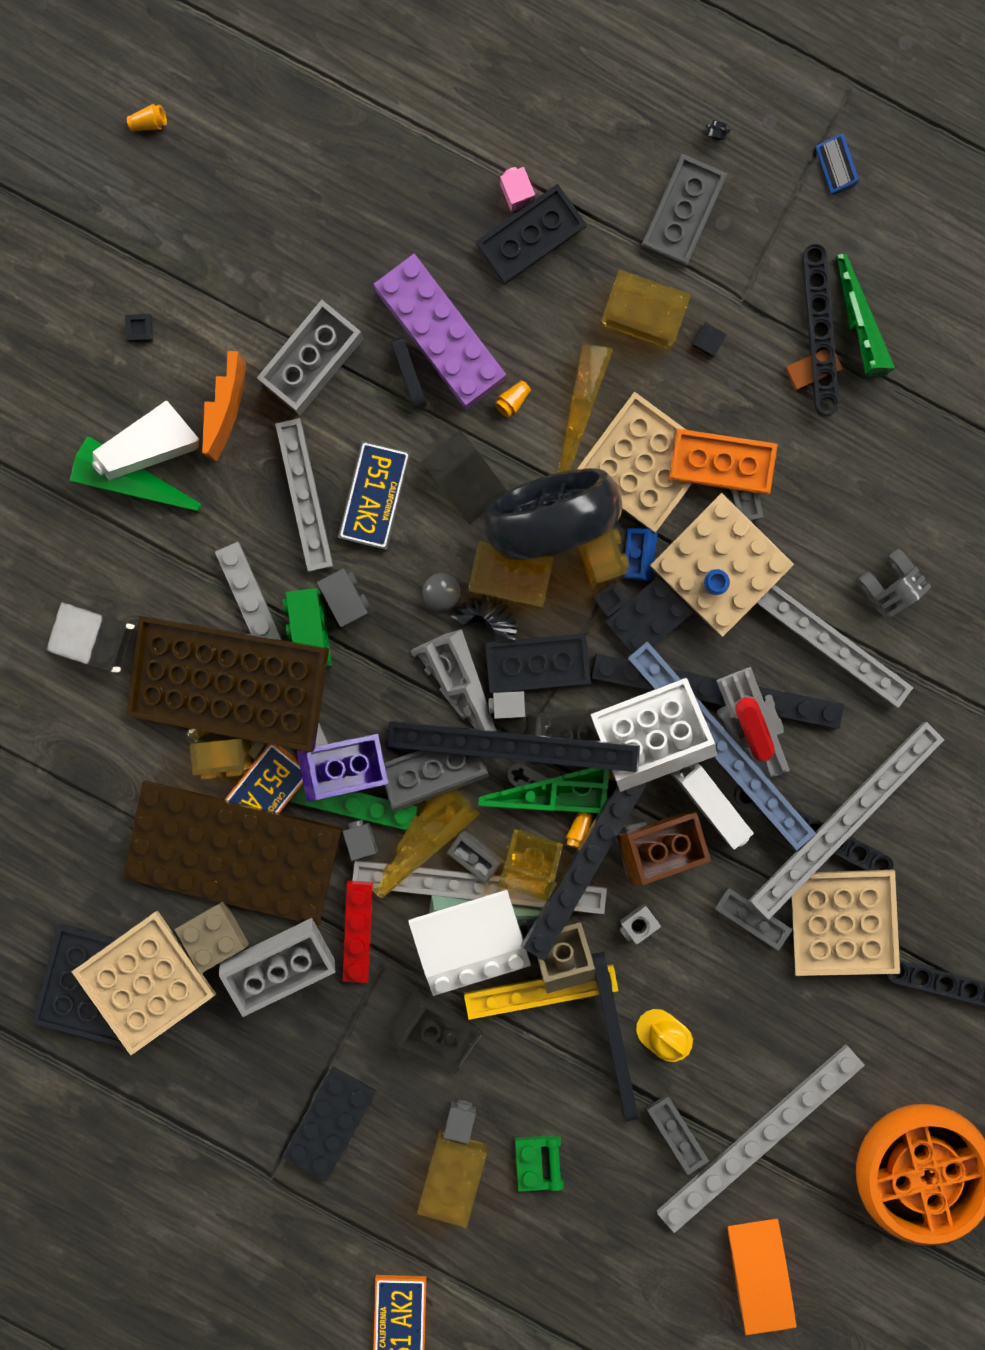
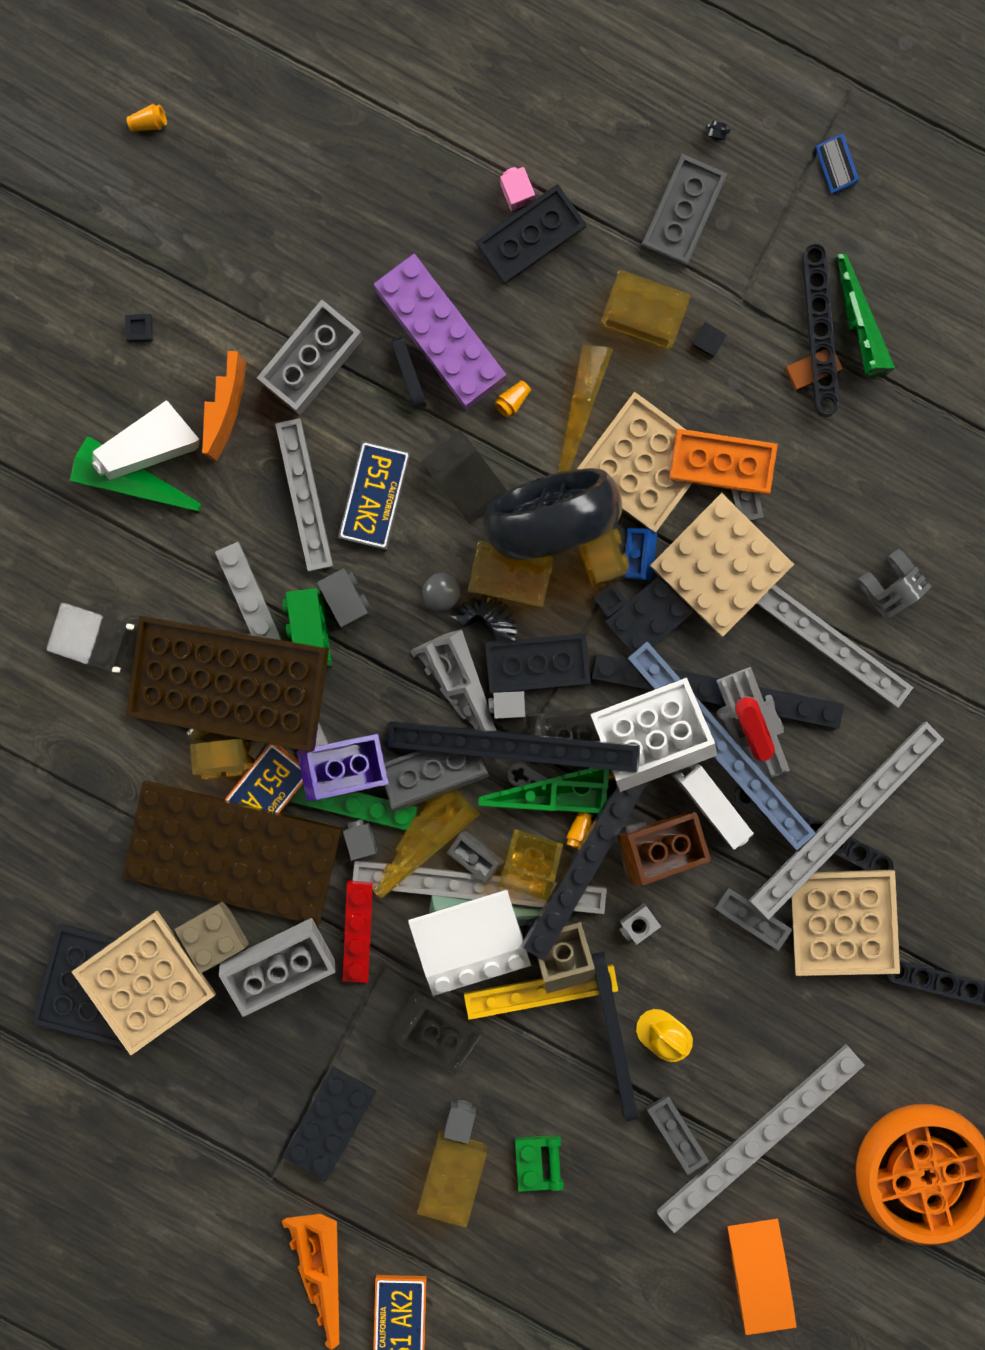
(318, 1256): none -> orange wedge
(716, 582): blue plate -> none

